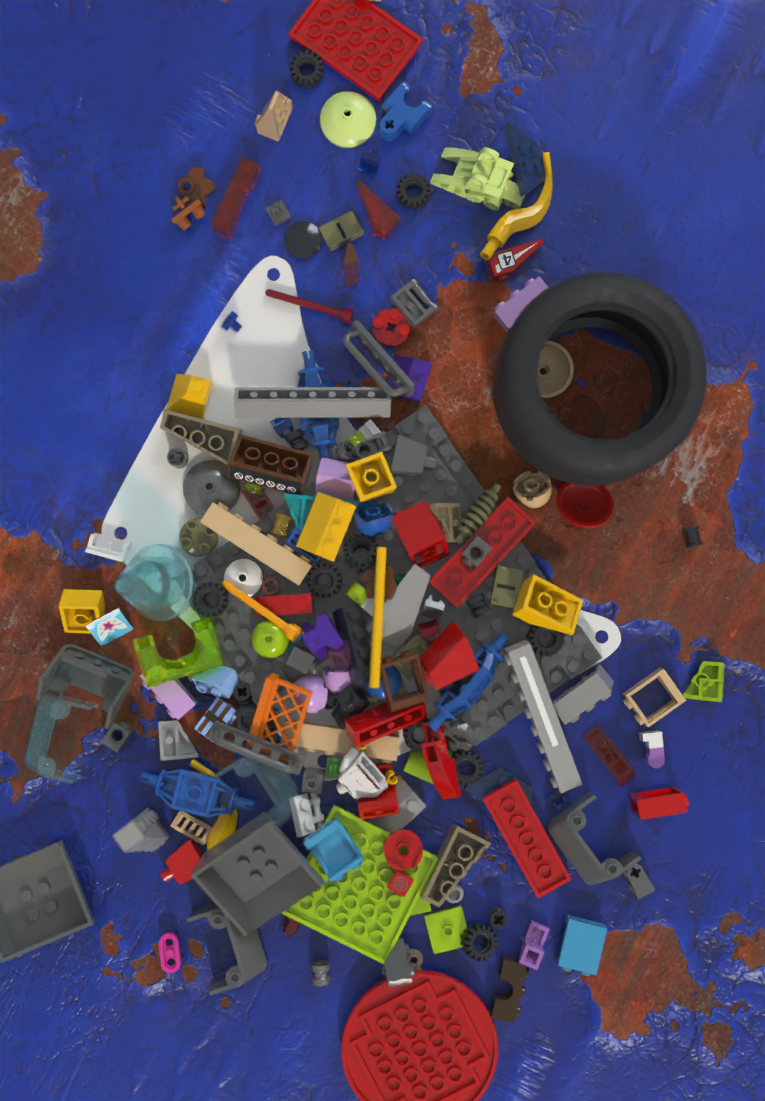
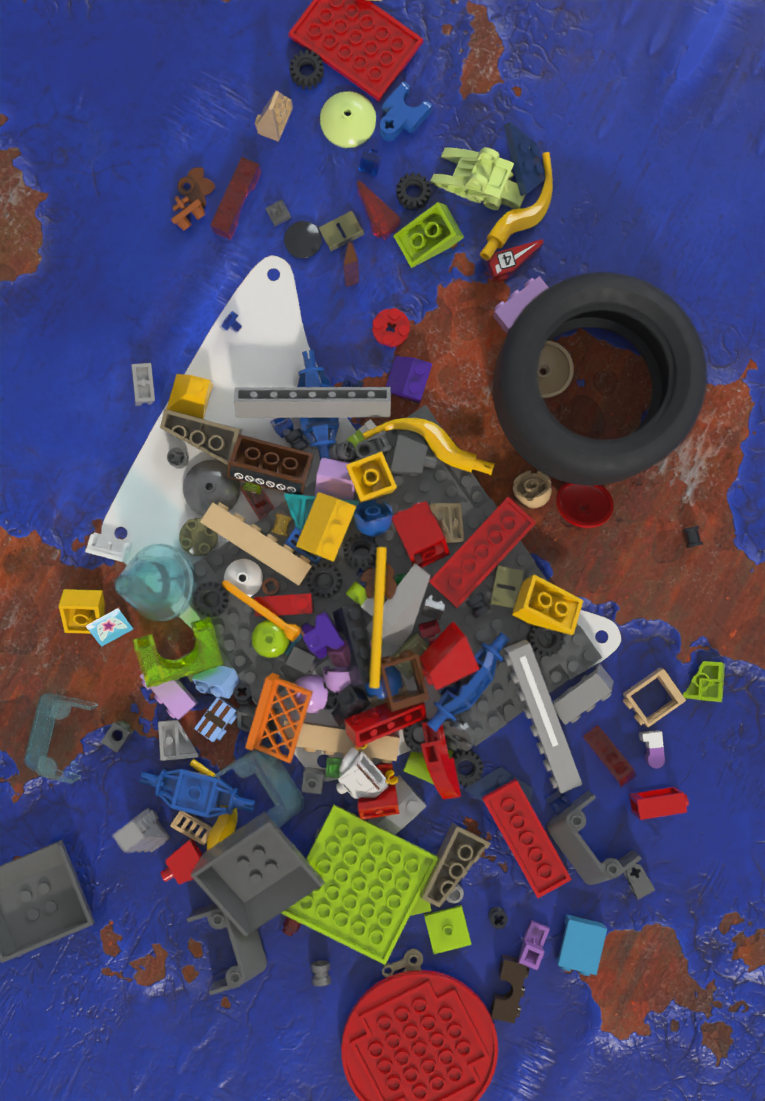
(91, 673): dark grey windscreen -> none
(143, 383): none -> light grey hinge
(170, 951): dark pink plate -> none
(217, 735): dark grey piece -> none
(302, 813): white plate -> none
(334, 849): dark azure panel -> none
(344, 314): dark red piece -> none
(397, 966): dark grey slope -> none
(400, 883): red tile -> none
(404, 384): dark grey piece -> none
(406, 860): red plate -> none
(410, 306): dark grey plate -> none
(428, 235): none -> lime slope
(439, 443): none -> yellow animal
(477, 513): olive piece -> none
(483, 547): dark grey brick -> none
(488, 948): black tyre -> none

